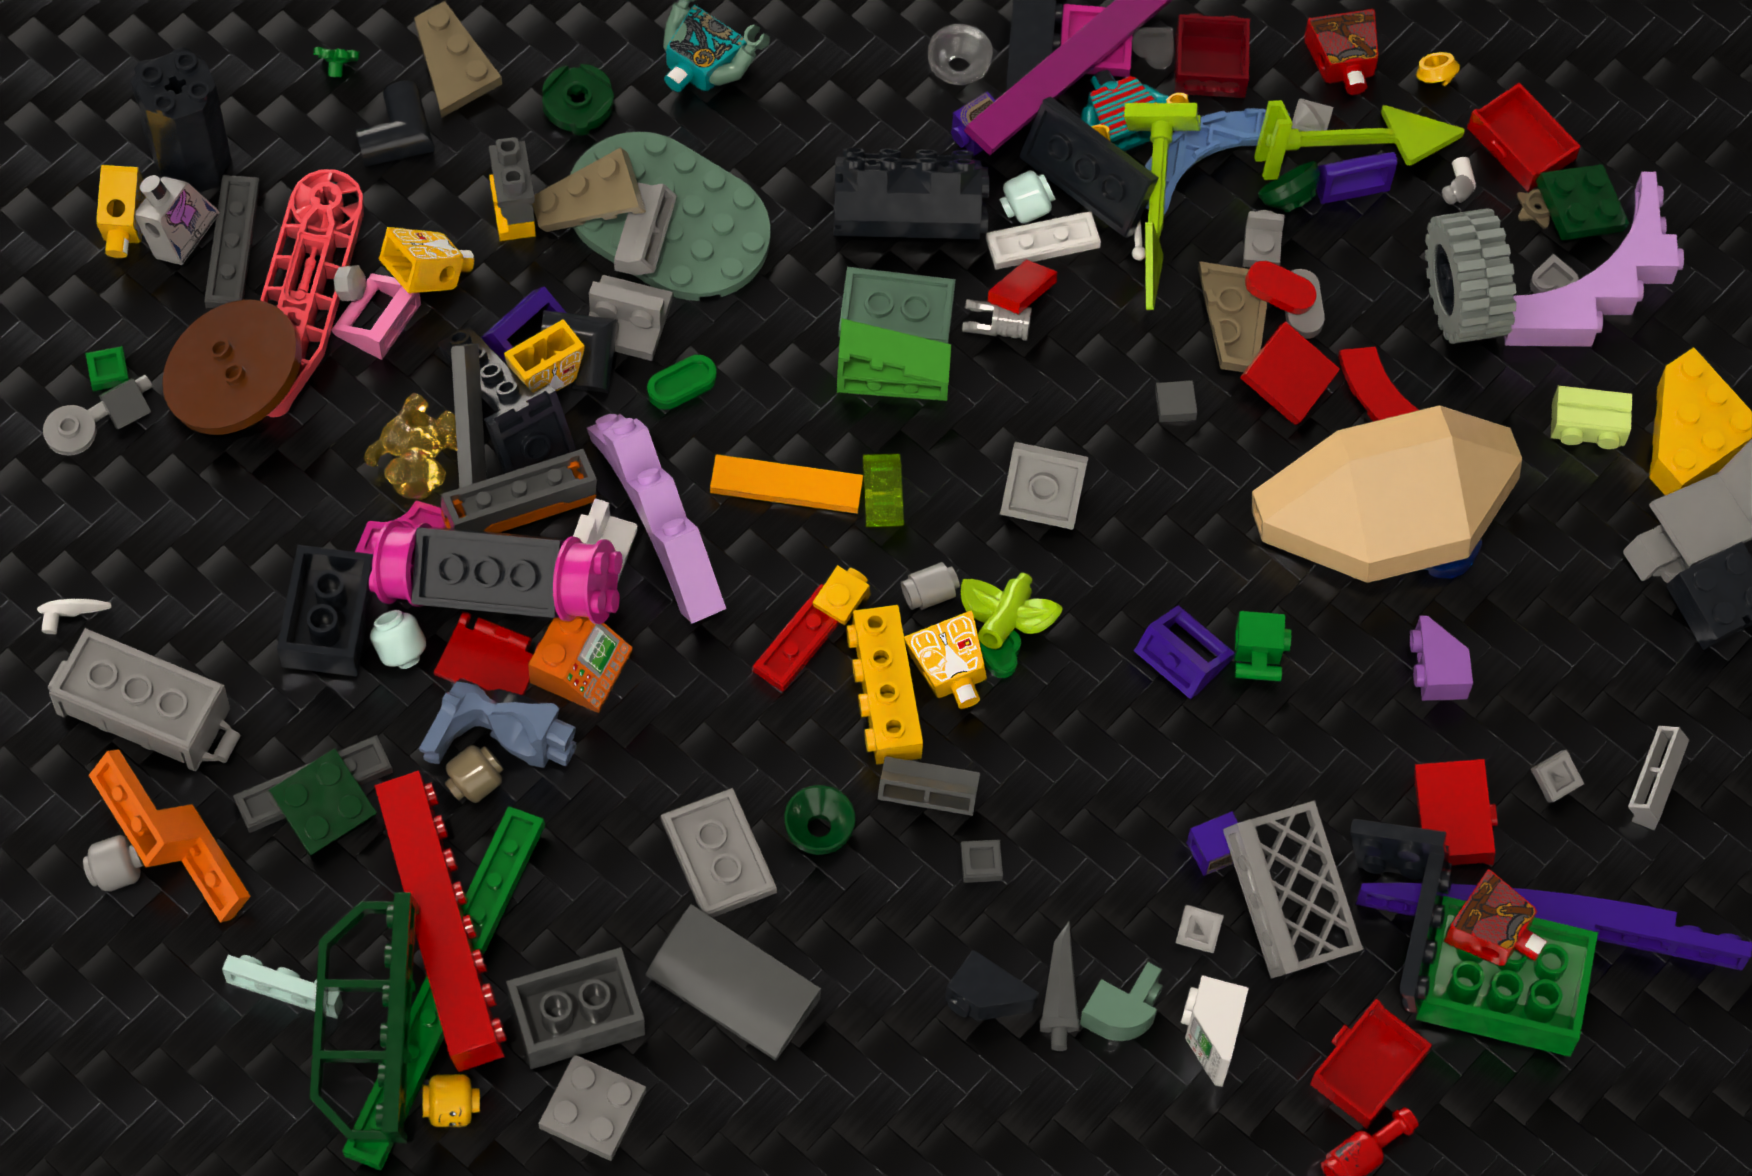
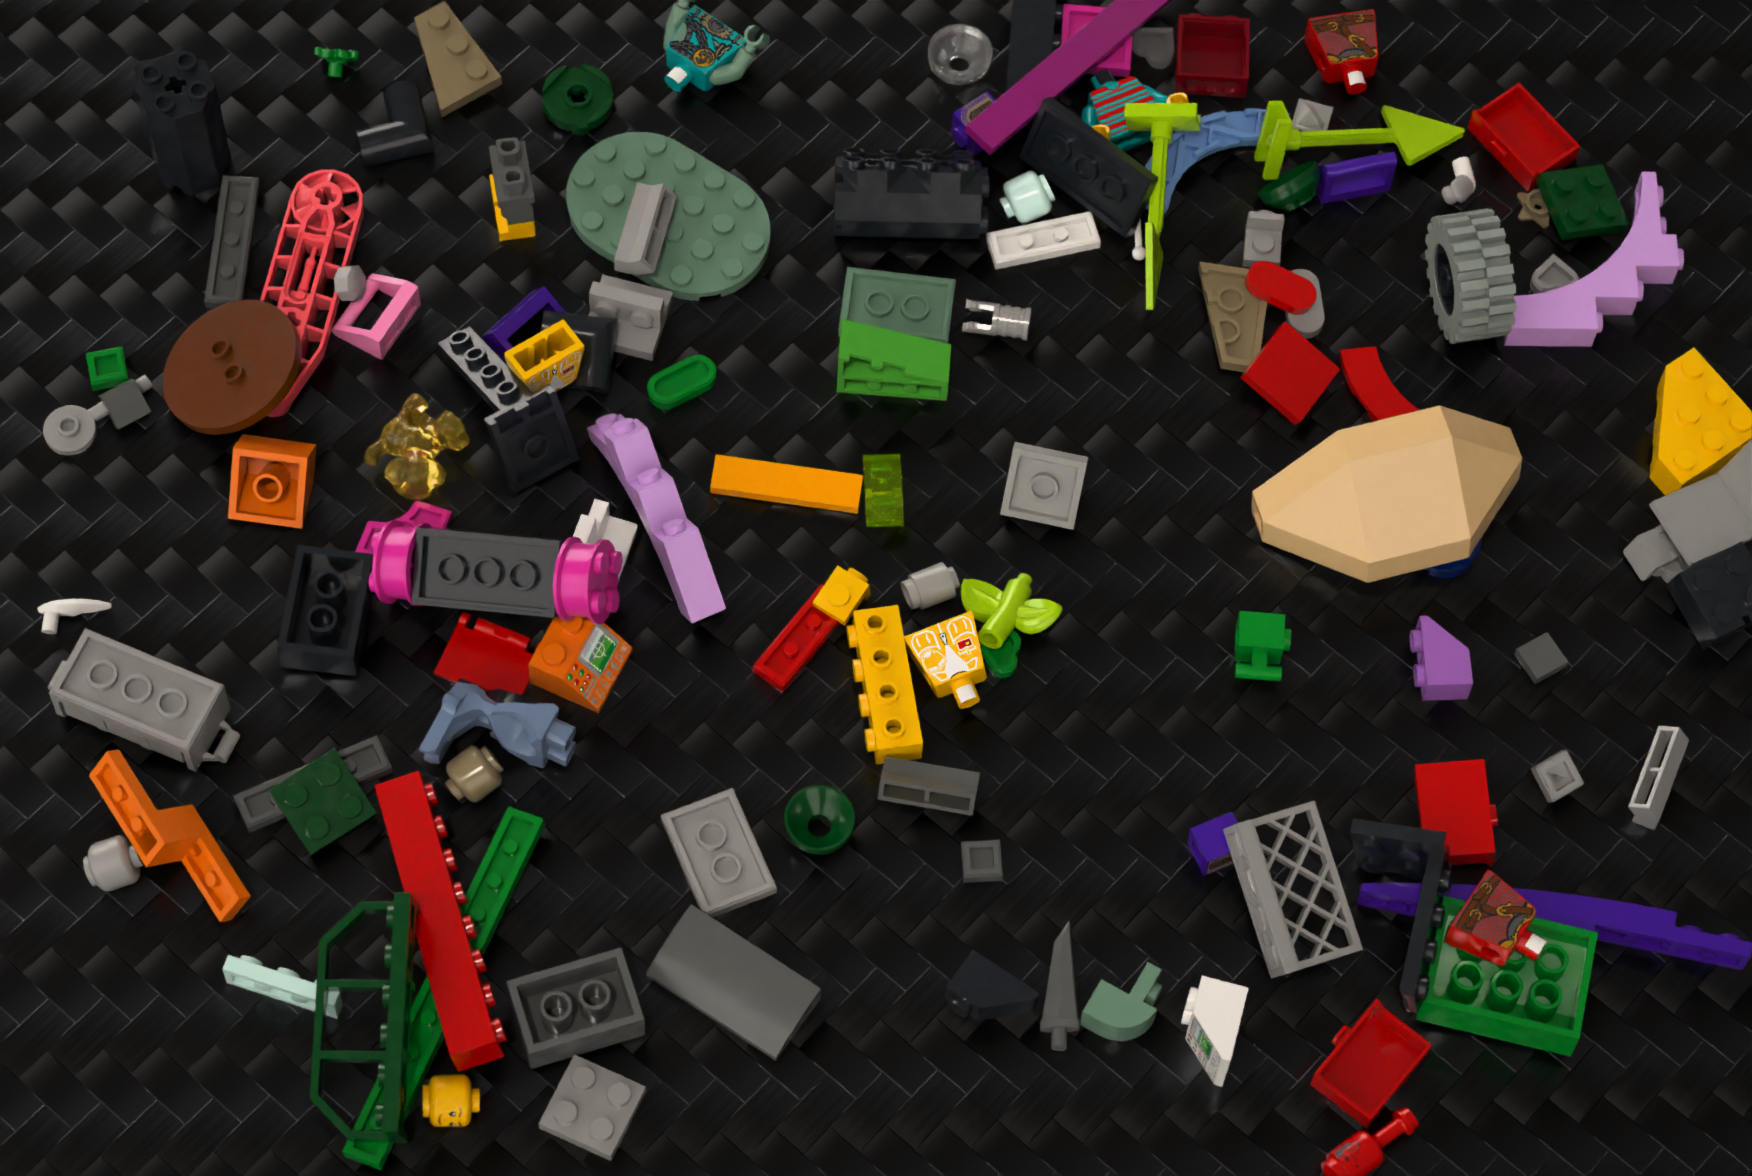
(116, 208): yellow torso -> none
(173, 217): light grey torso -> none
(271, 480): none -> orange slope
(398, 639): light aqua head -> none
(423, 260): yellow torso -> none
(468, 414): dark grey tile -> none
(521, 495): dark grey piece -> none
(590, 193): dark tan wing -> none
(1022, 286): red tile -> none
(1176, 401): dark grey tile -> none
(1176, 659): dark purple tile -> none
(1199, 928): light grey tile -> none
(1438, 68): yellow hat -> none
(1541, 658): none -> dark grey tile
(1591, 416): yellowish green brick -> none

